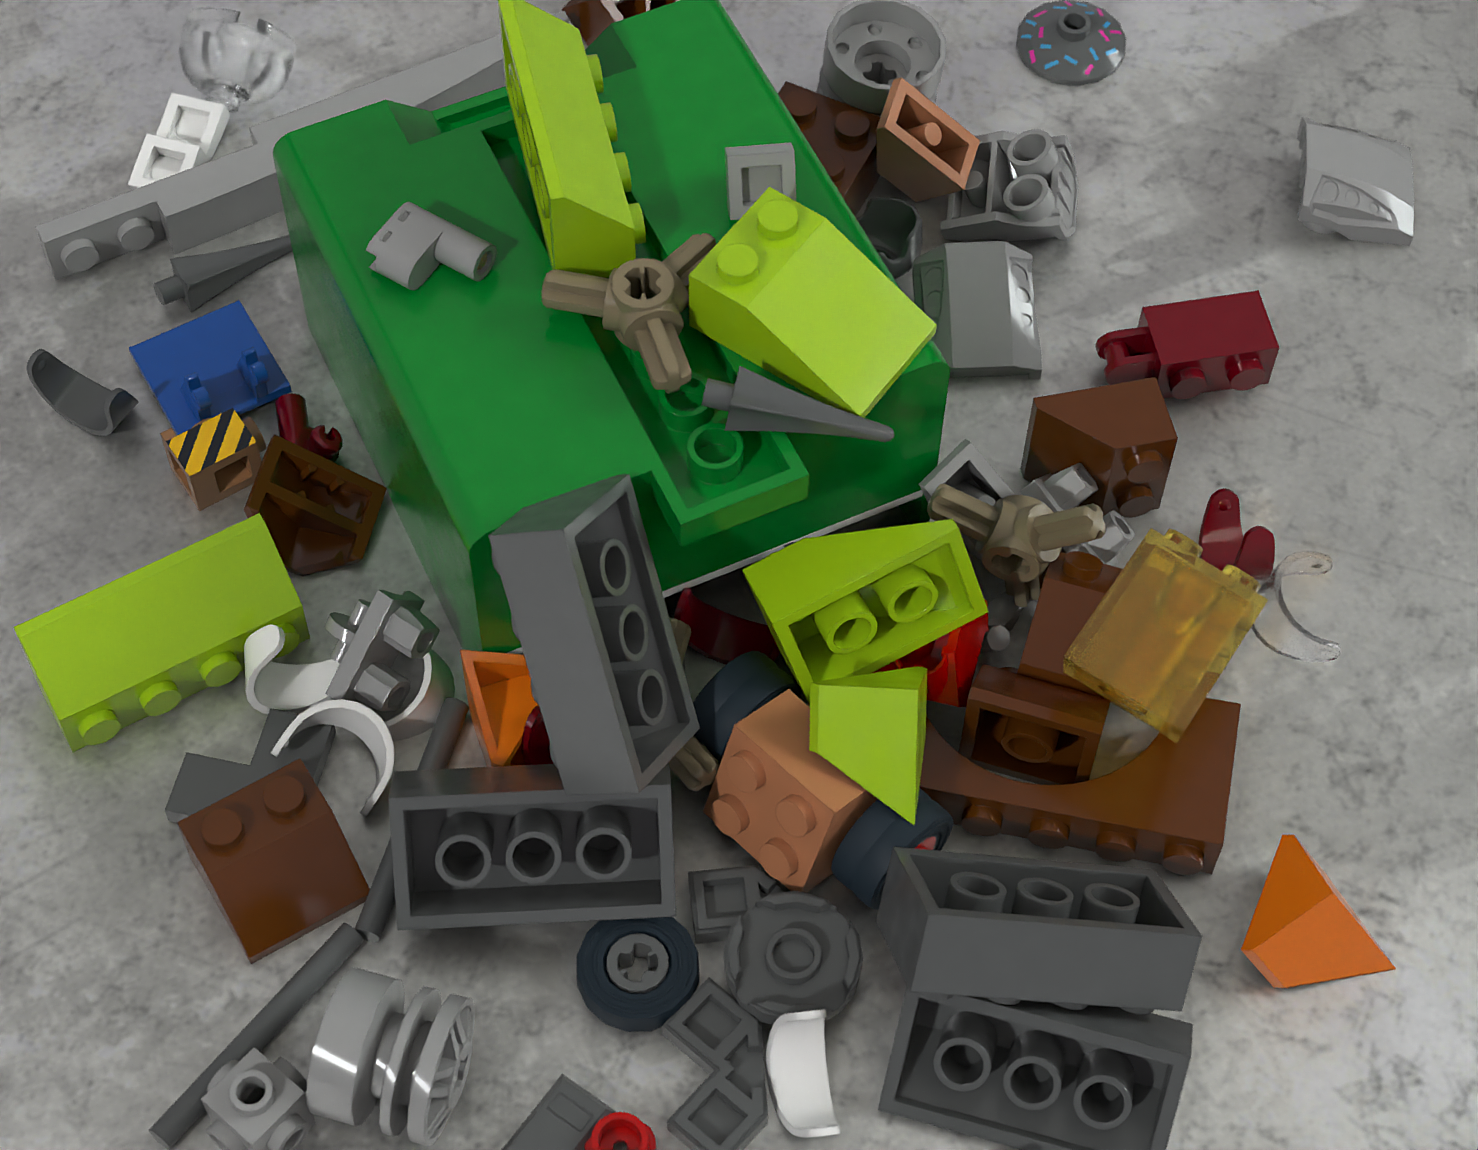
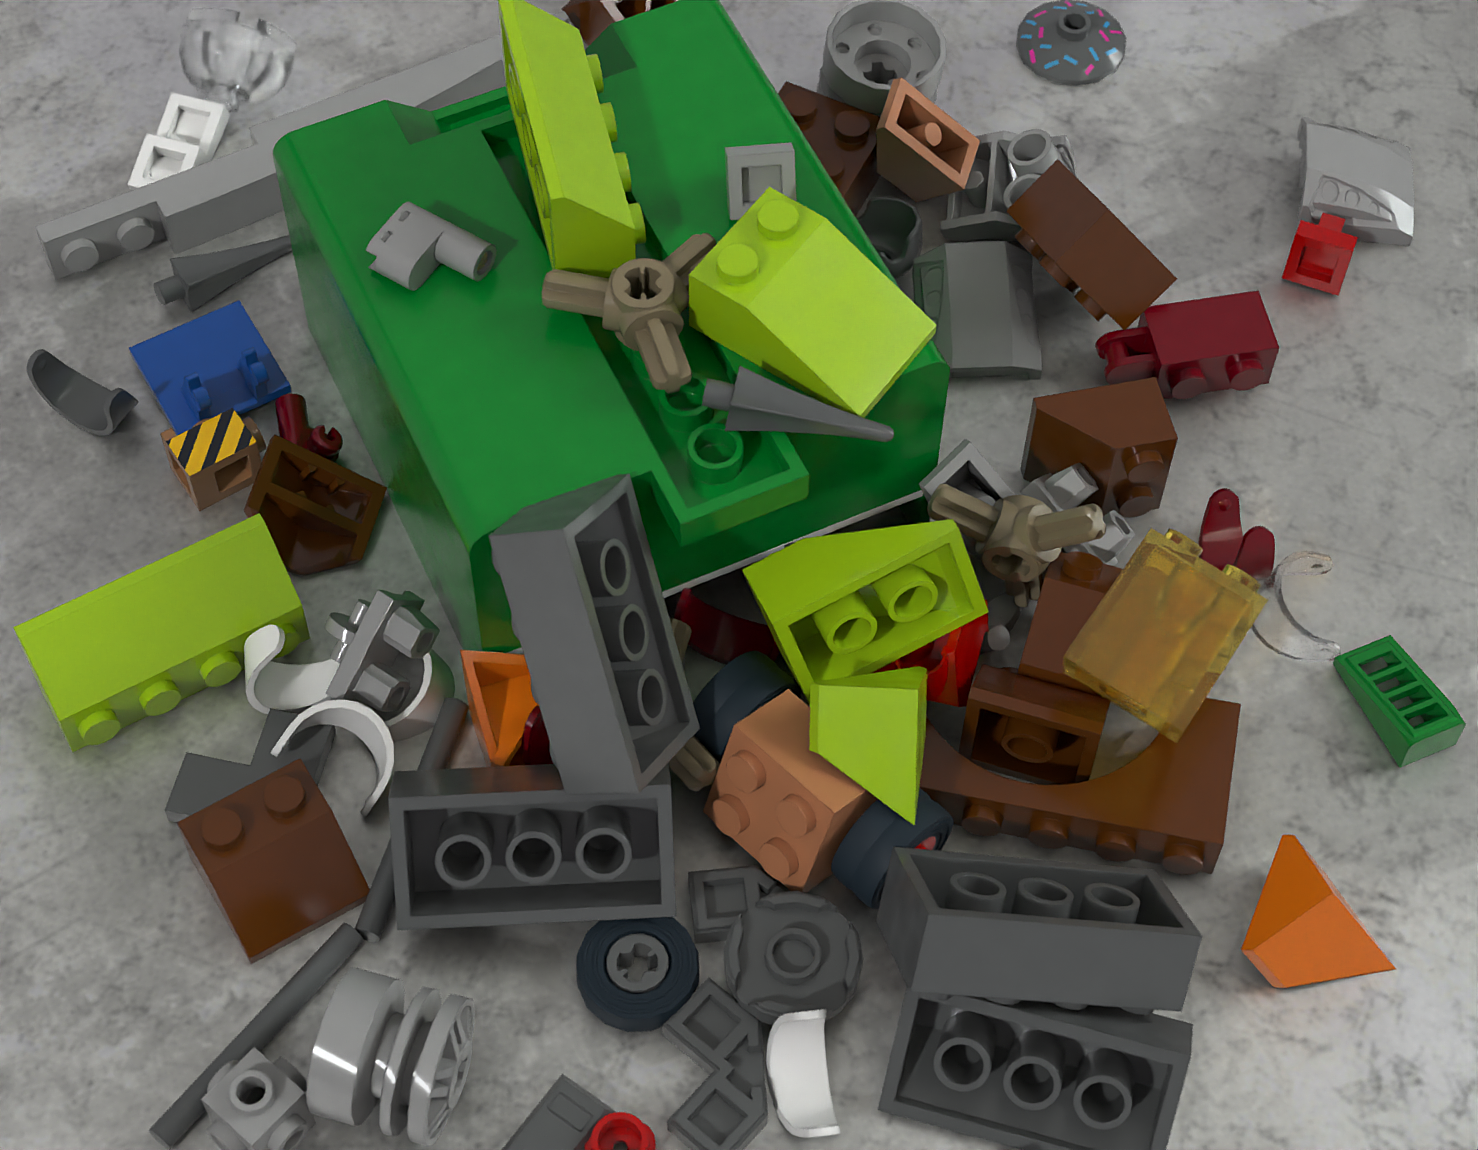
(1088, 247): none -> reddish brown piece
(1320, 254): none -> red tile
(1405, 743): none -> green slope

